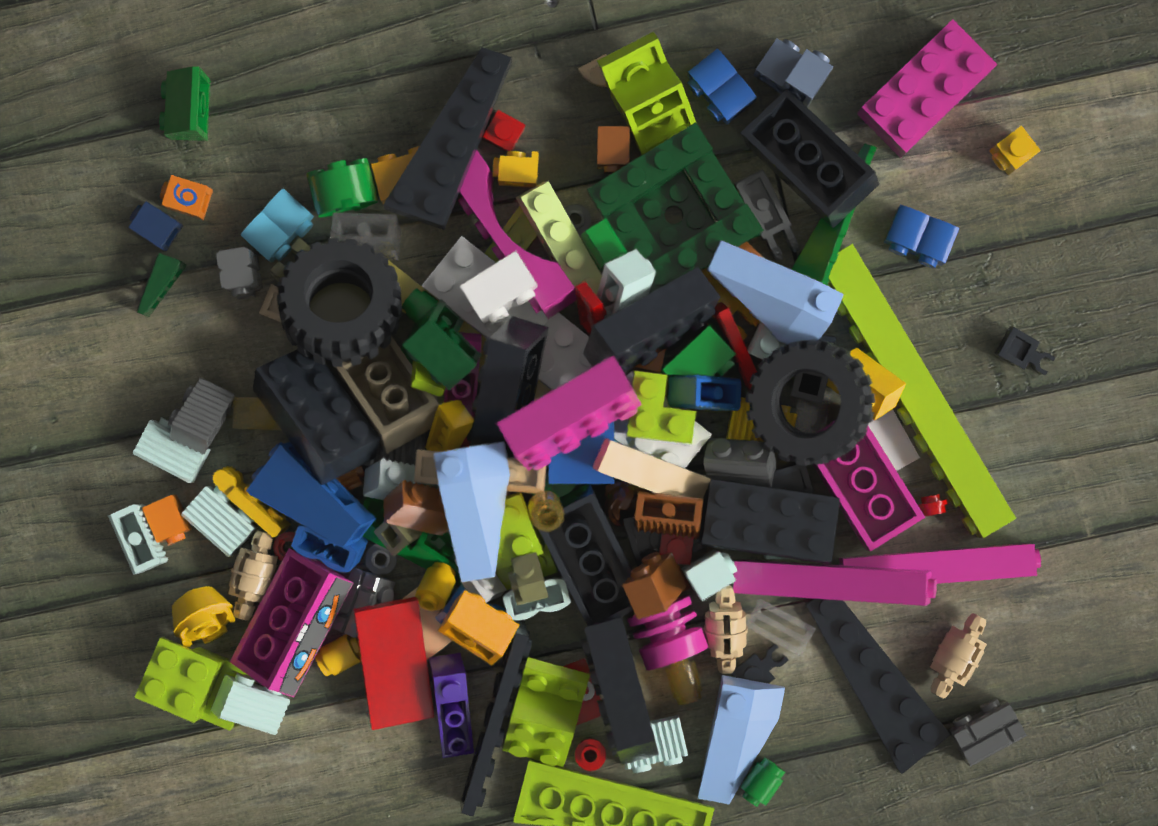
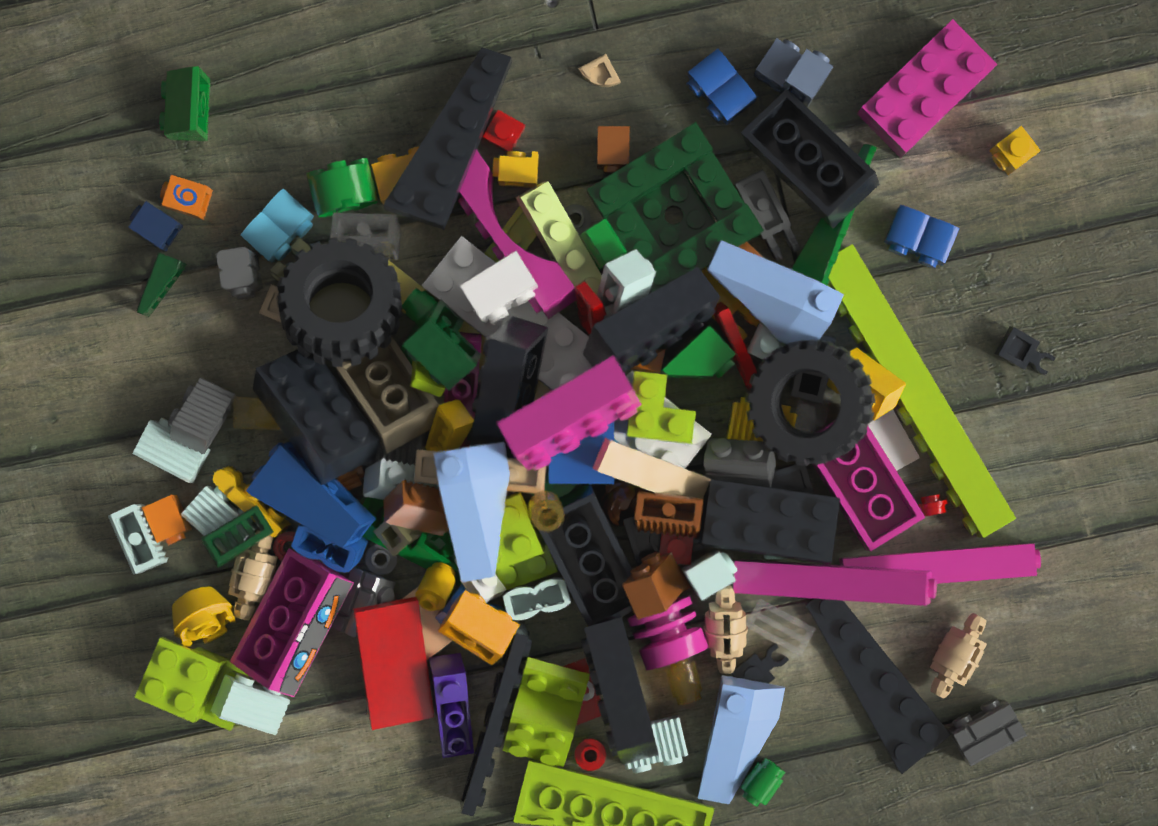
(220, 532): none -> dark green slope
(338, 655): yellow brick -> none
(527, 579): olive brick -> none
(646, 92): lime bracket -> none
(704, 393): brick -> none

